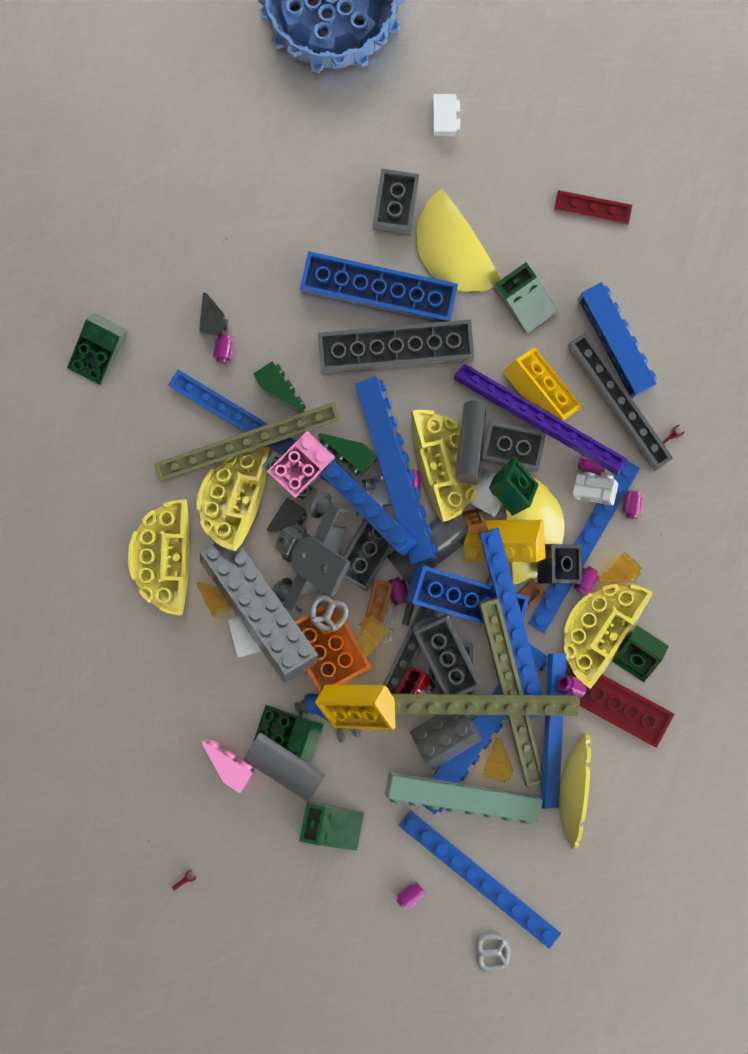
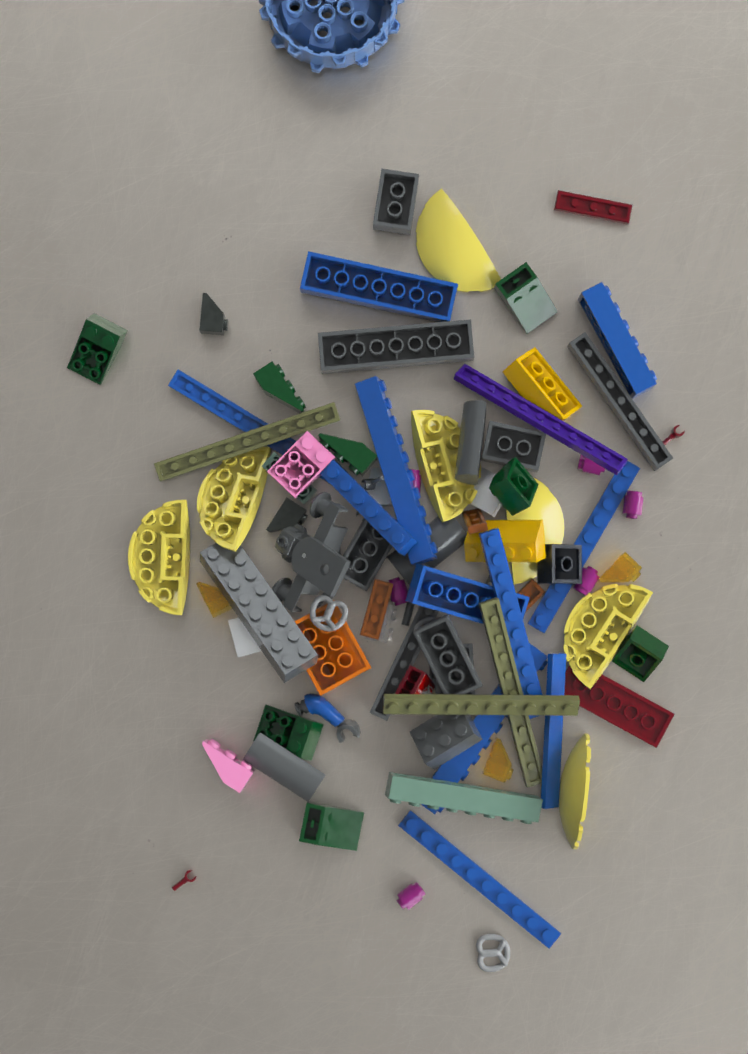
(223, 348): magenta brick -> none
(358, 706): yellow slope -> none
(370, 634): clear yellow slope -> none
(444, 115): white brick -> none
(571, 686): magenta brick -> none
(595, 489): white brick -> none

